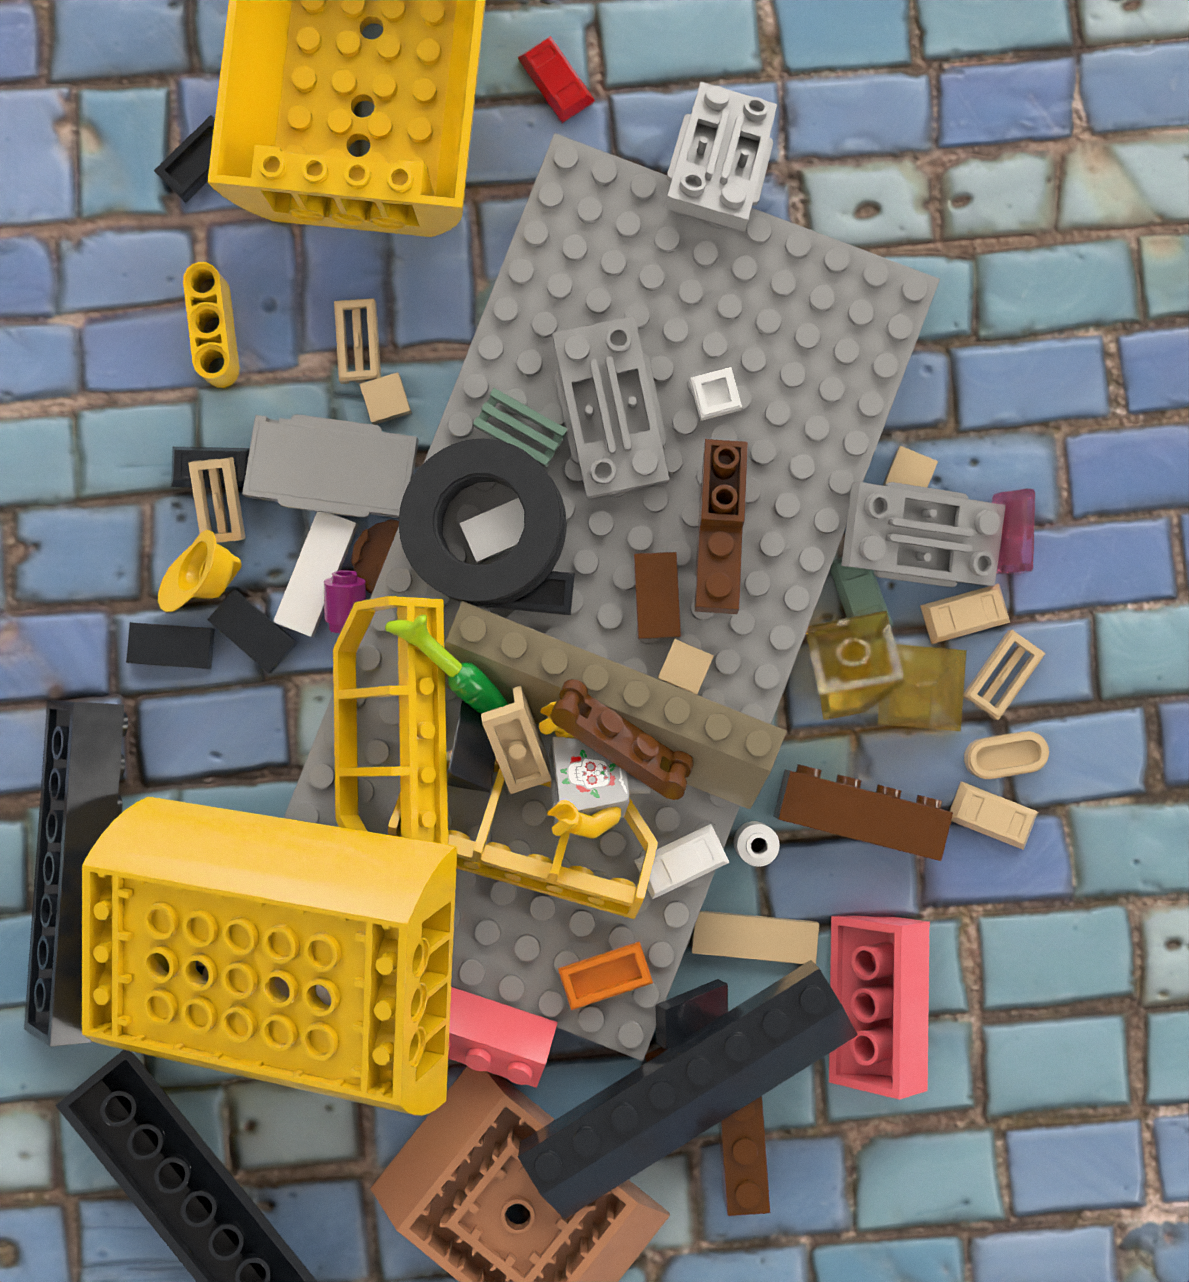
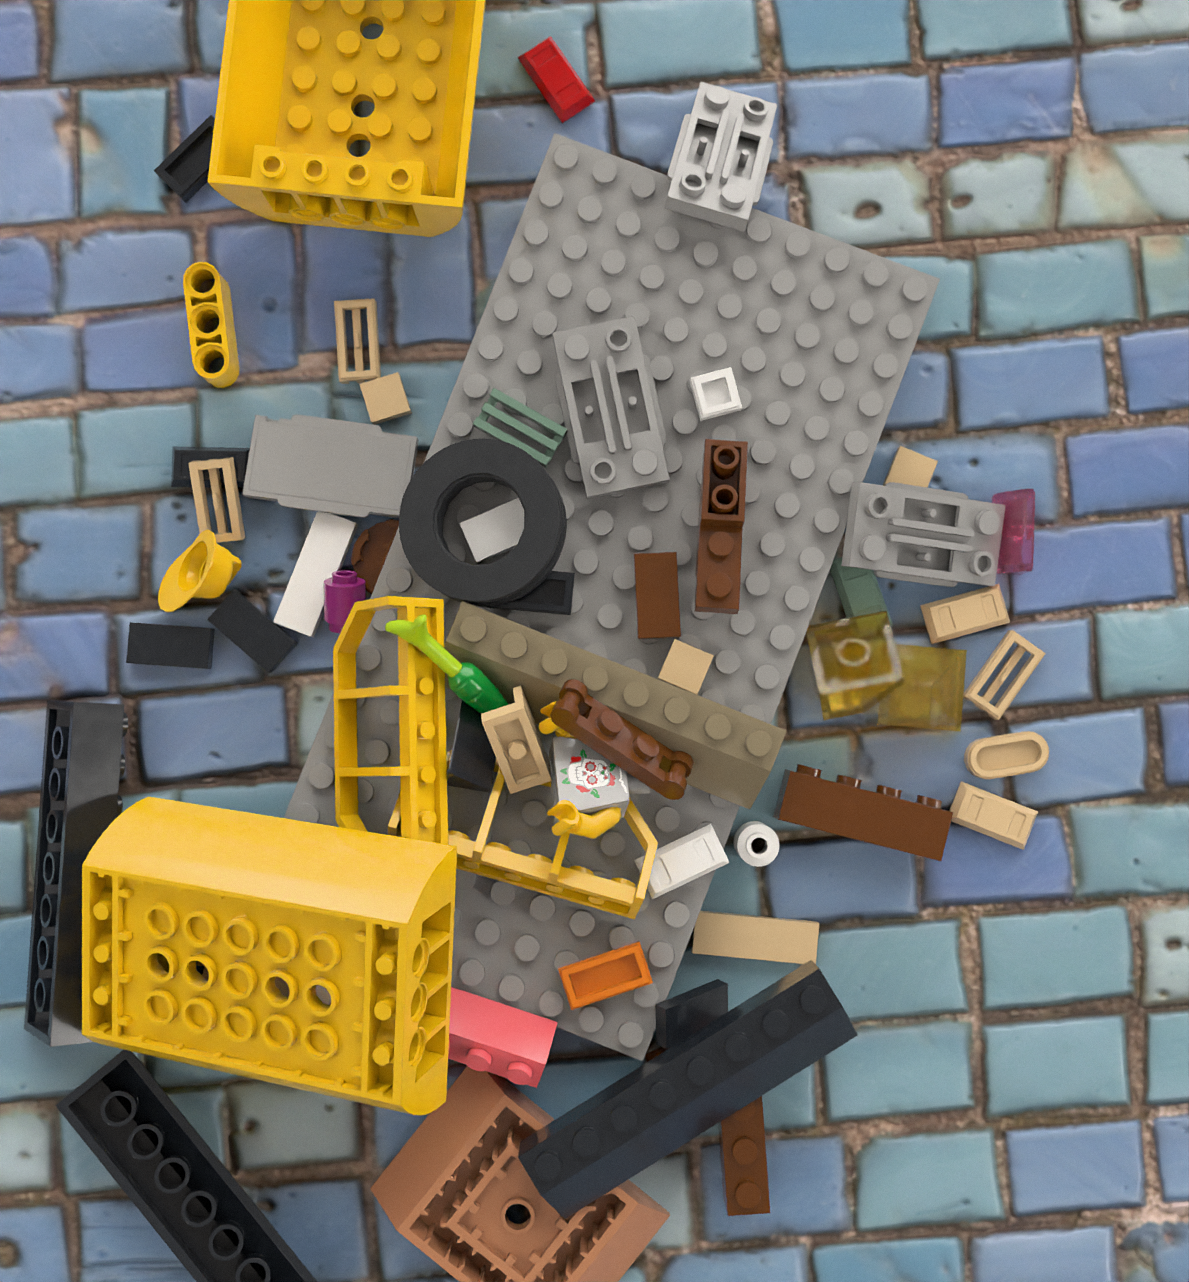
(884, 988): coral slope -> none

